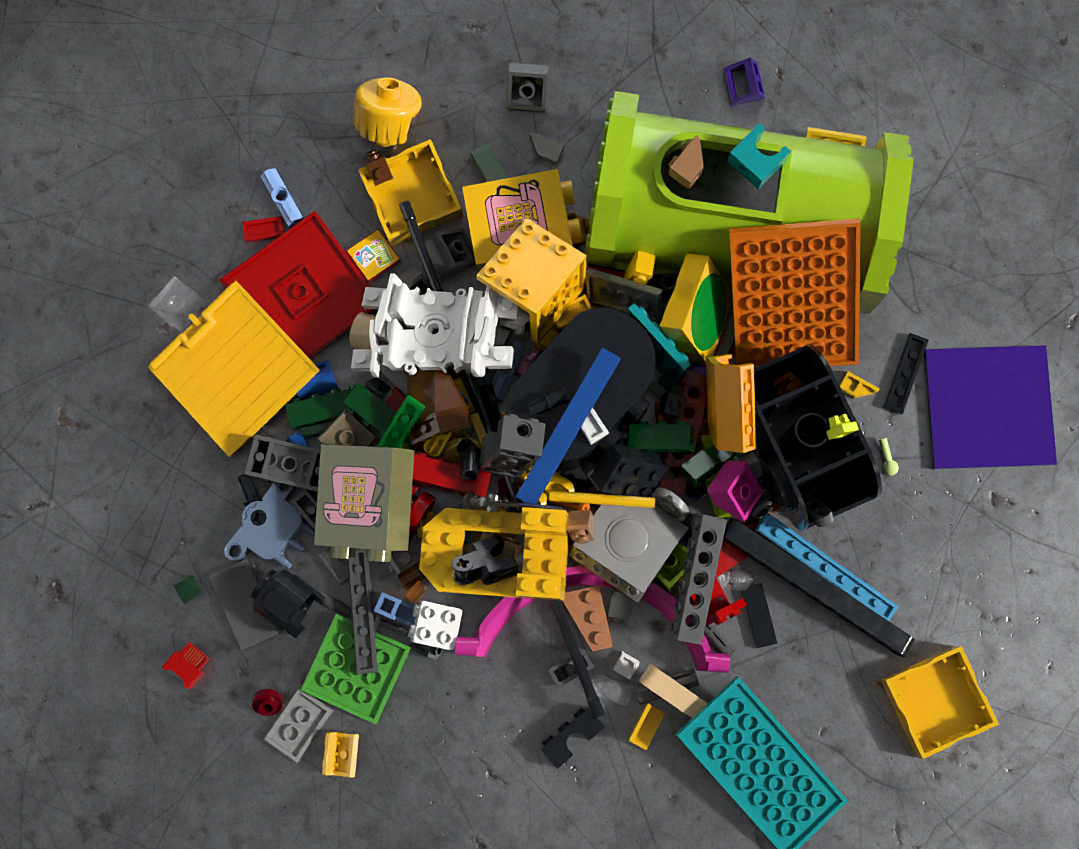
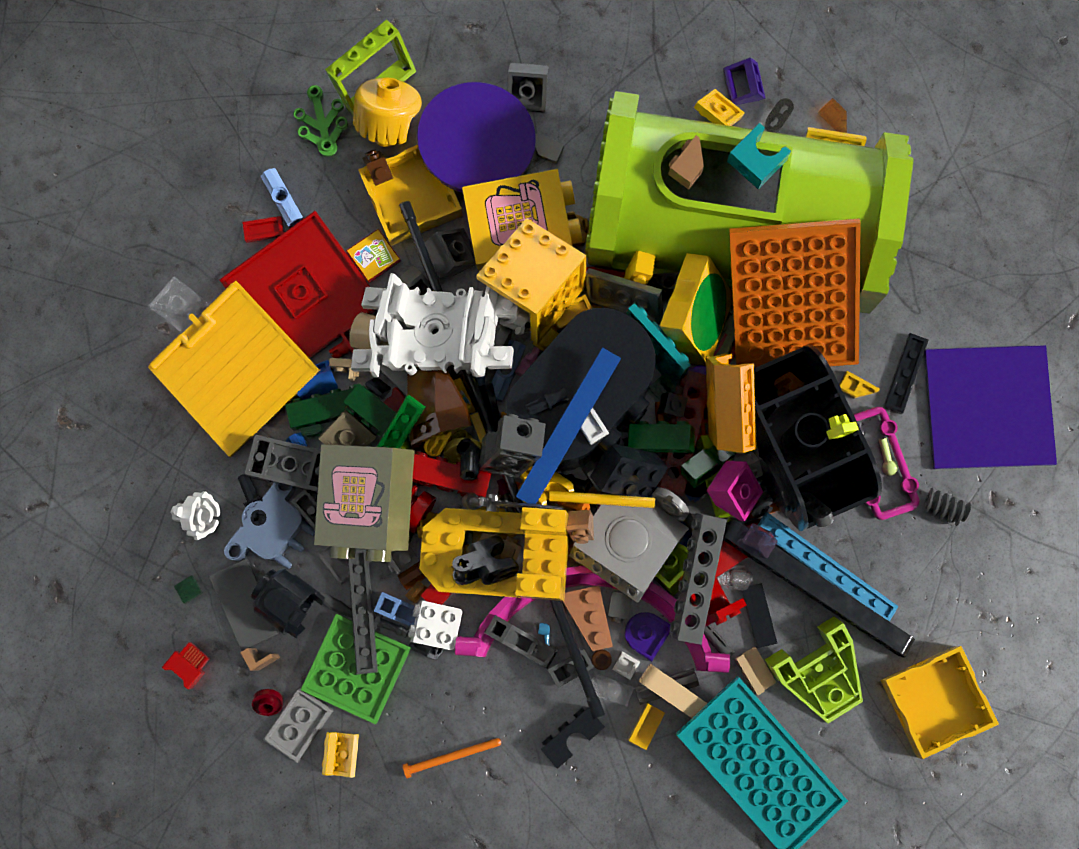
(195, 512): none -> white piece
(255, 661): none -> medium nougat panel
(322, 124): none -> bright green plant
(342, 365): none -> tan bracket
(343, 347): none -> red bracket
(363, 51): none -> lime window
(408, 770): none -> orange bar
(433, 596): none -> red brick
(475, 135): none -> dark purple tile
(521, 642): none -> dark grey arch
(544, 629): none -> dark azure hand
(601, 659): none -> reddish brown tile
(646, 634): none -> dark purple tile
(718, 109): none -> yellow plate
(755, 671): none -> tan panel
(760, 540): none -> clear purple panel
(782, 118): none -> clear smoke beam
(825, 678): none -> lime wedge
(834, 115): none -> clear orange tile
(909, 484): none -> dark pink bar
(947, 506): none -> dark grey piece

